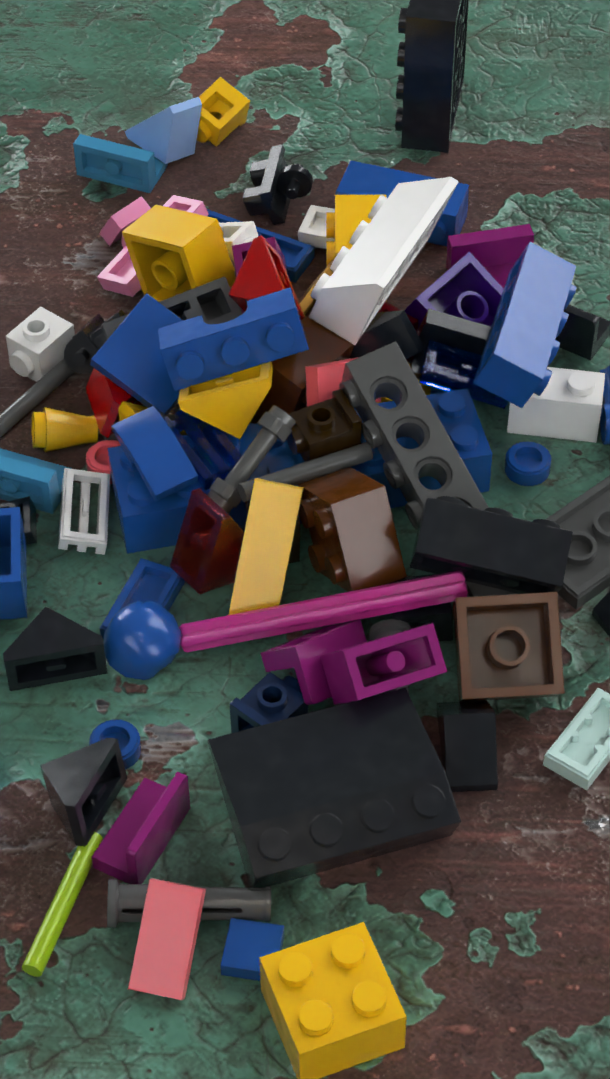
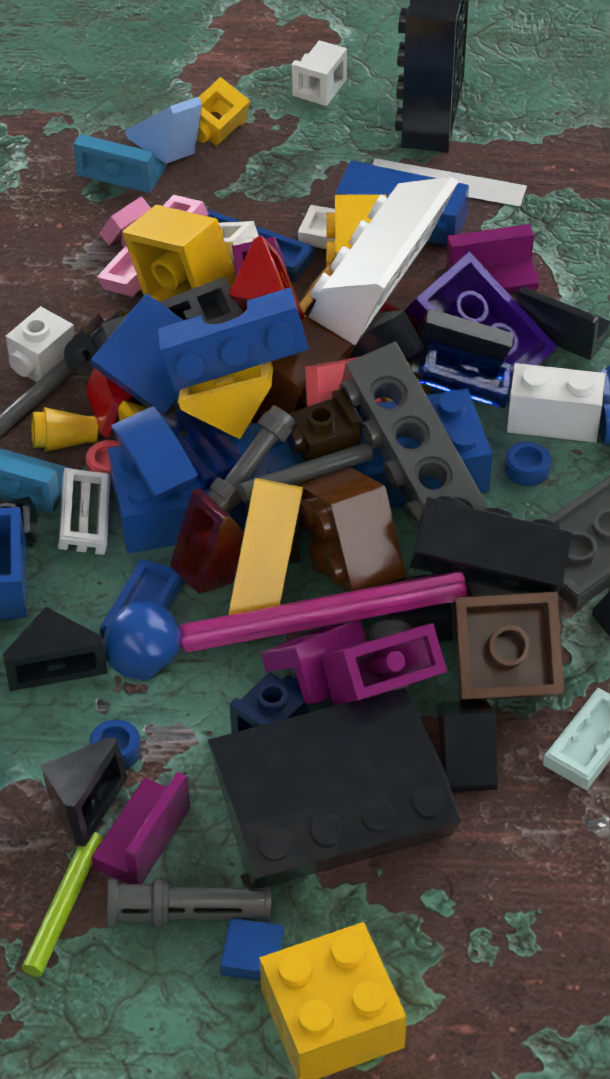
(167, 939): coral tile -> none
(275, 186): black hips -> none
(320, 73): none -> white brick
(479, 187): none -> white sticker
(526, 326): brick -> none

